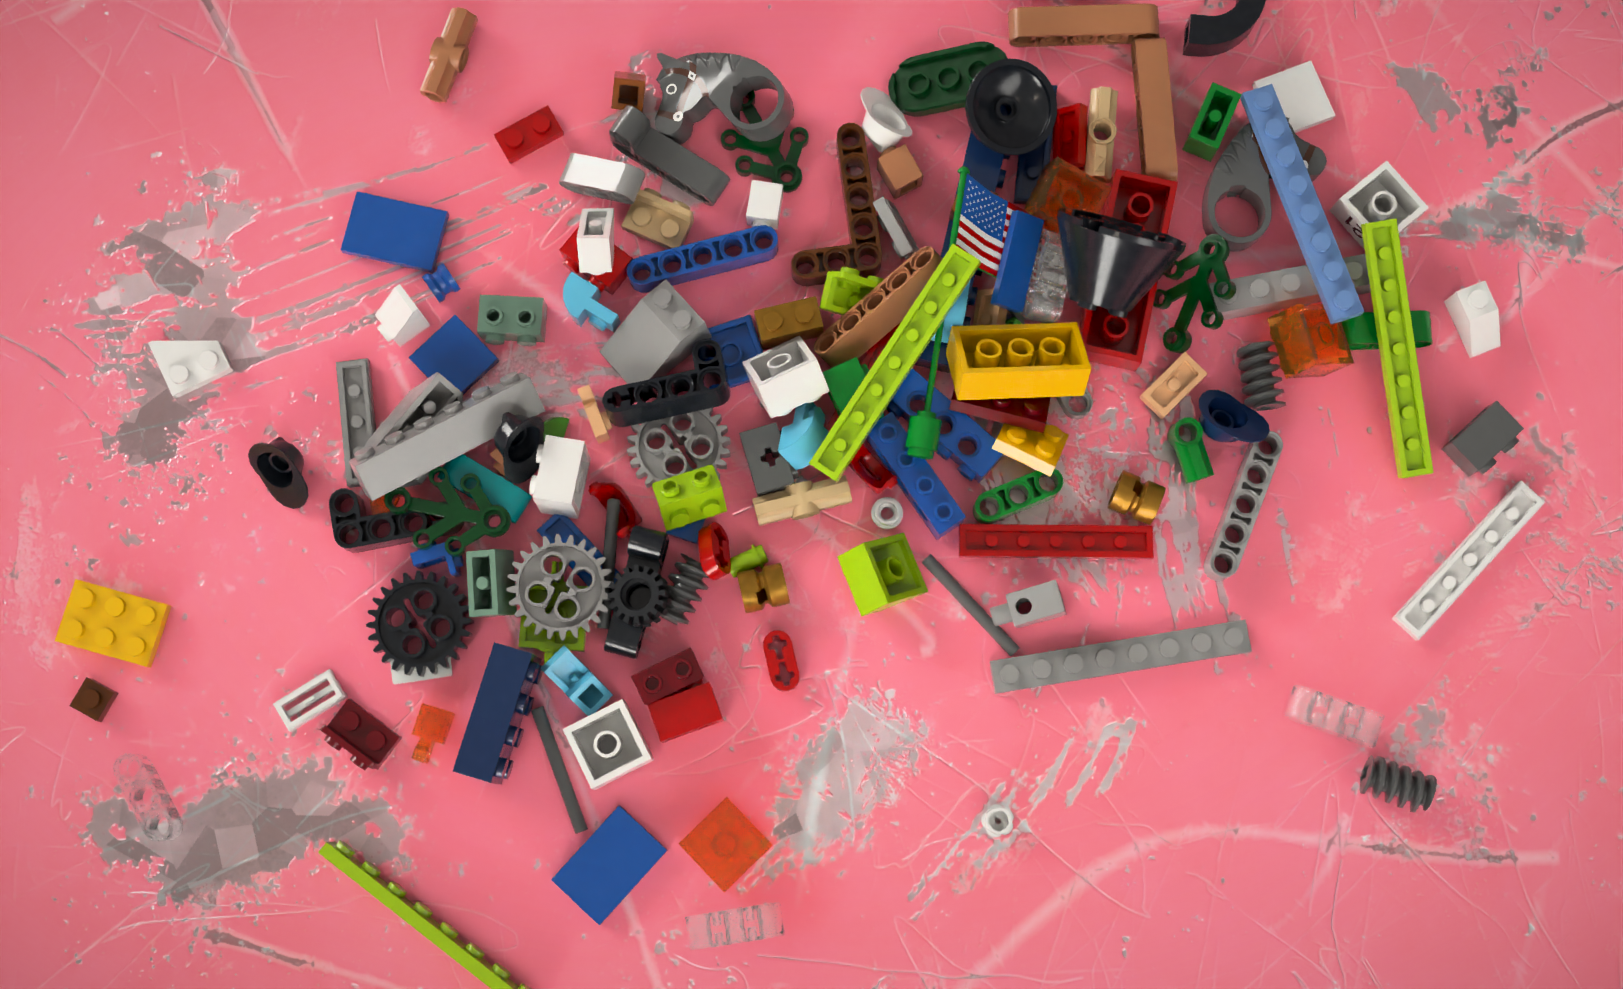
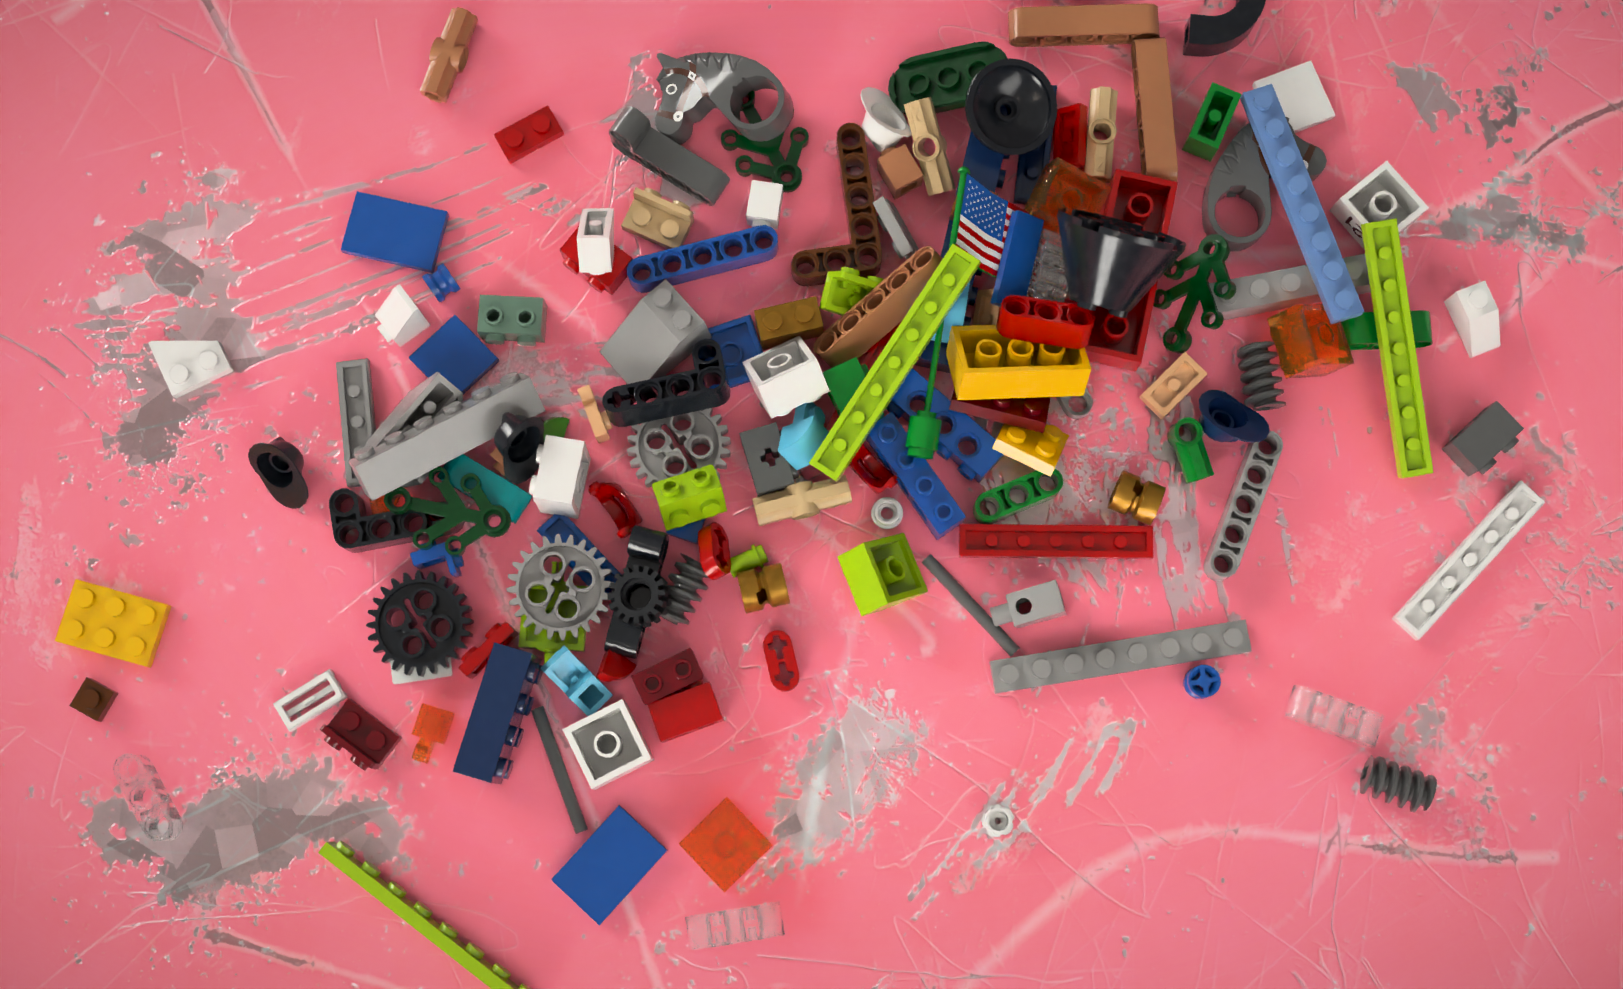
(477, 658): none -> red plate
(488, 582): sand green brick -> none
(582, 302): medium azure brick -> none
(602, 178): beam -> none
(609, 553): dark grey bar -> none
(614, 667): none -> red tile
(628, 90): dark orange brick -> none
(925, 125): none -> tan piece
(1045, 322): none -> red beam
(1208, 680): none -> blue wheel

